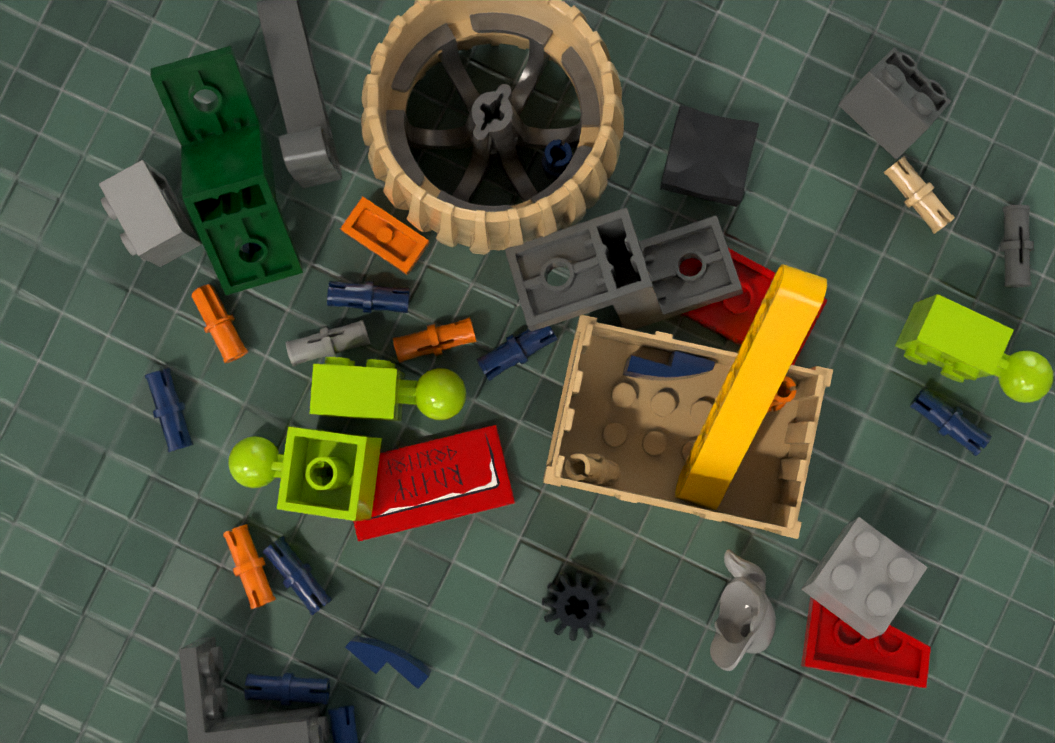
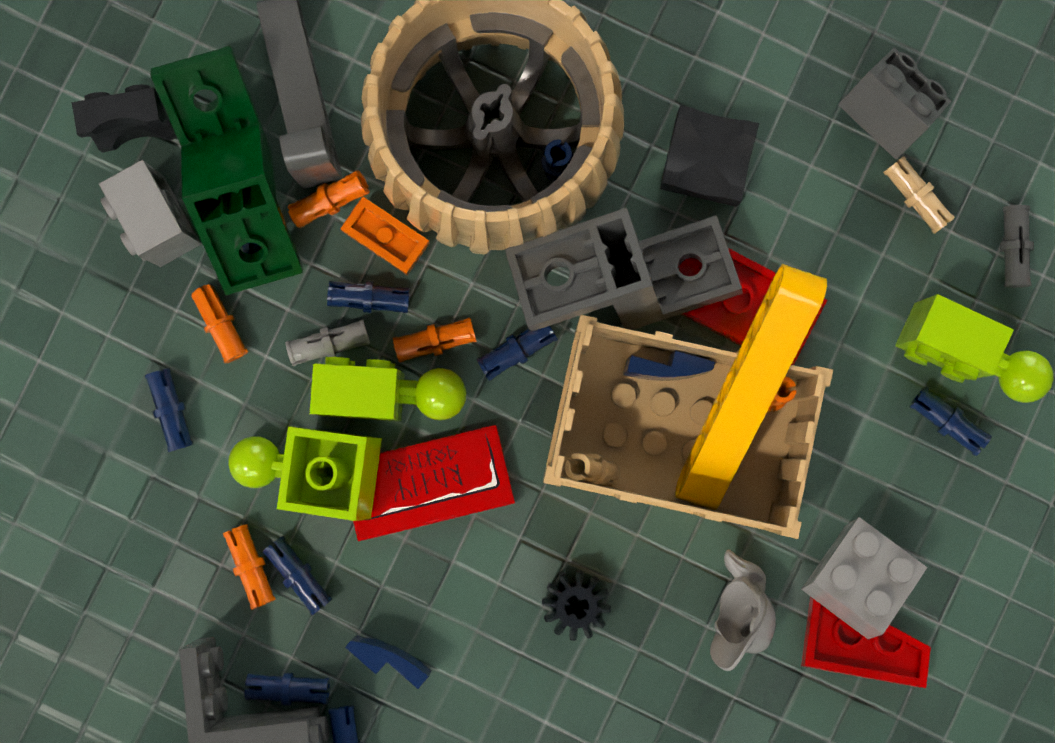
(122, 117): none -> black brick
(328, 199): none -> orange pin

